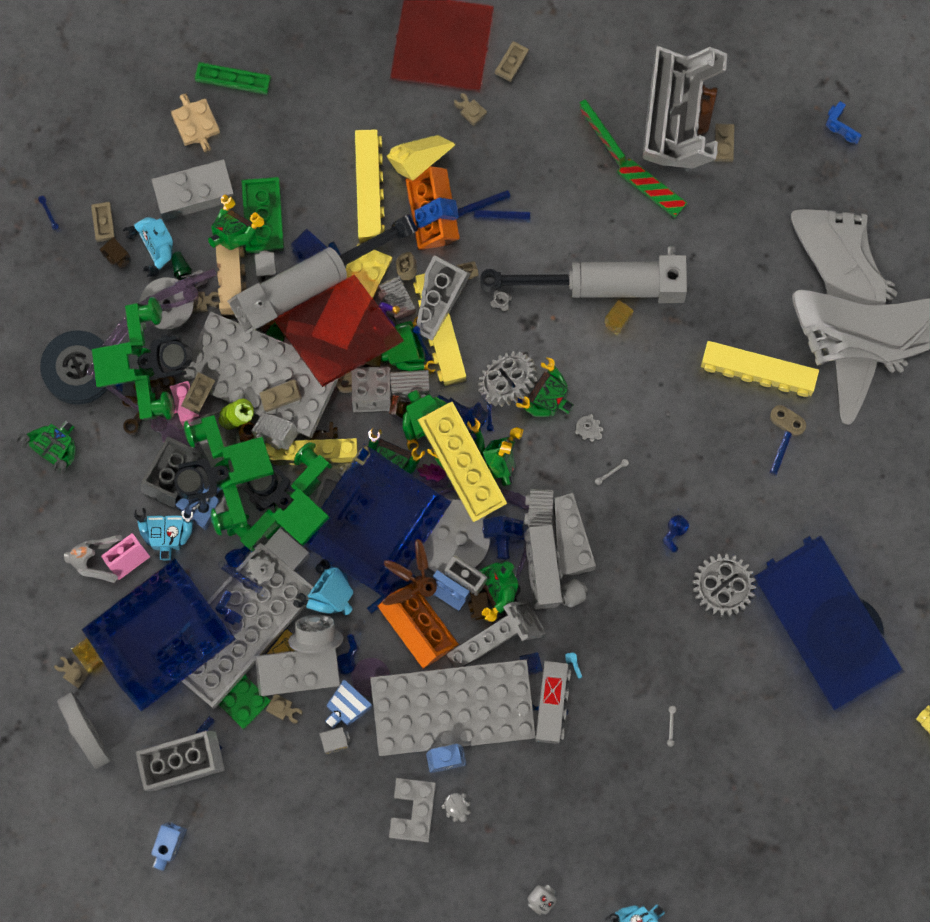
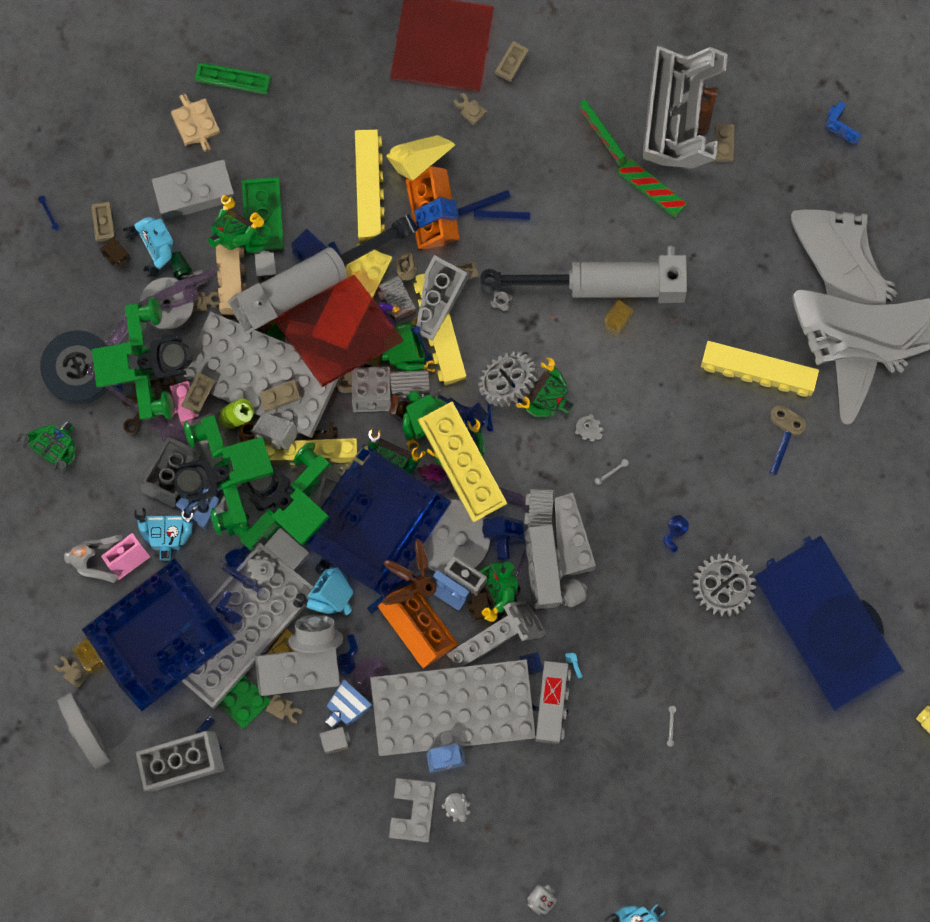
(170, 836): medium blue torso -> none
(500, 456): green torso -> none

